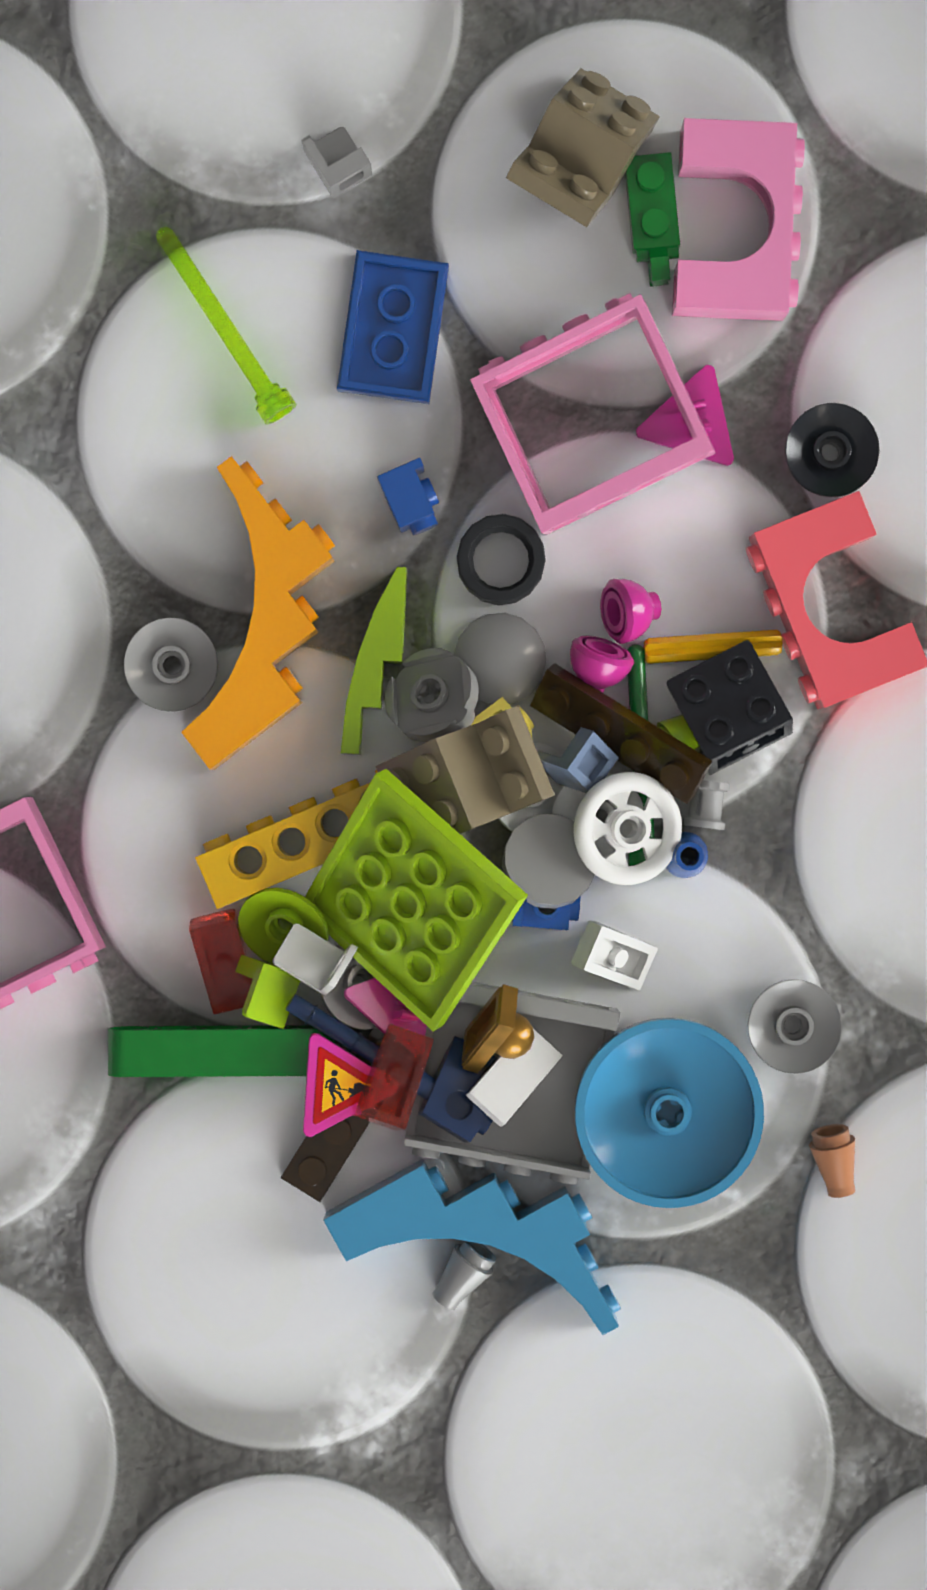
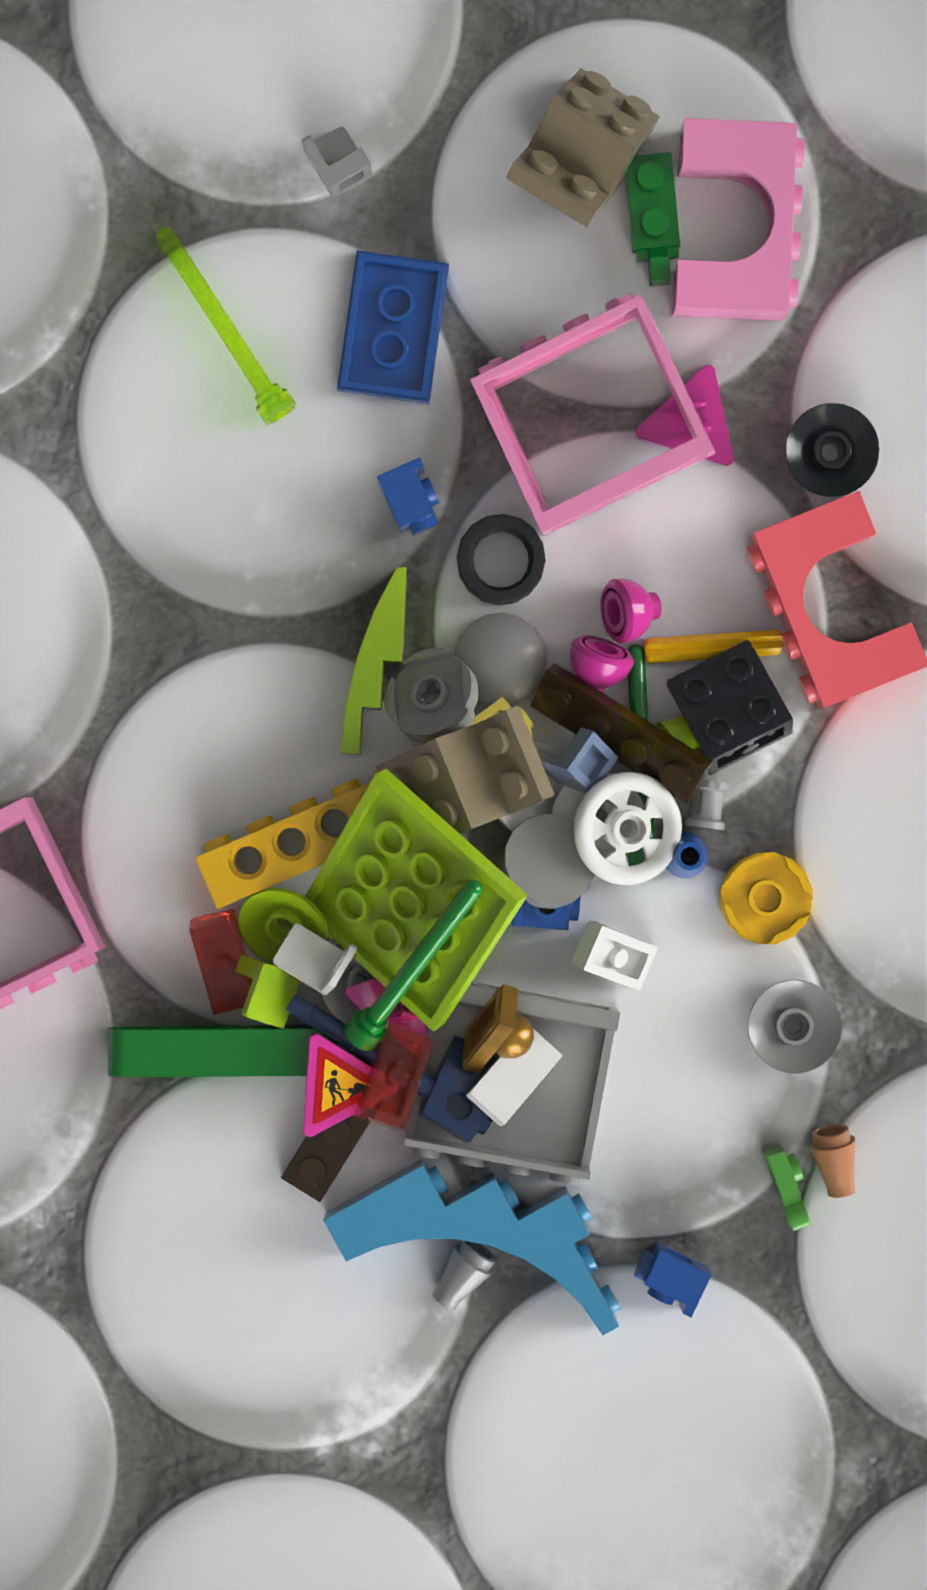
(147, 658): light grey dish -> none
(283, 563): light orange arch -> none
(369, 1025): none -> green piece
(669, 1113): dark azure dish -> none
(673, 1277): none -> blue brick
(766, 898): none -> yellow tile
(785, 1174): none -> bright green plate

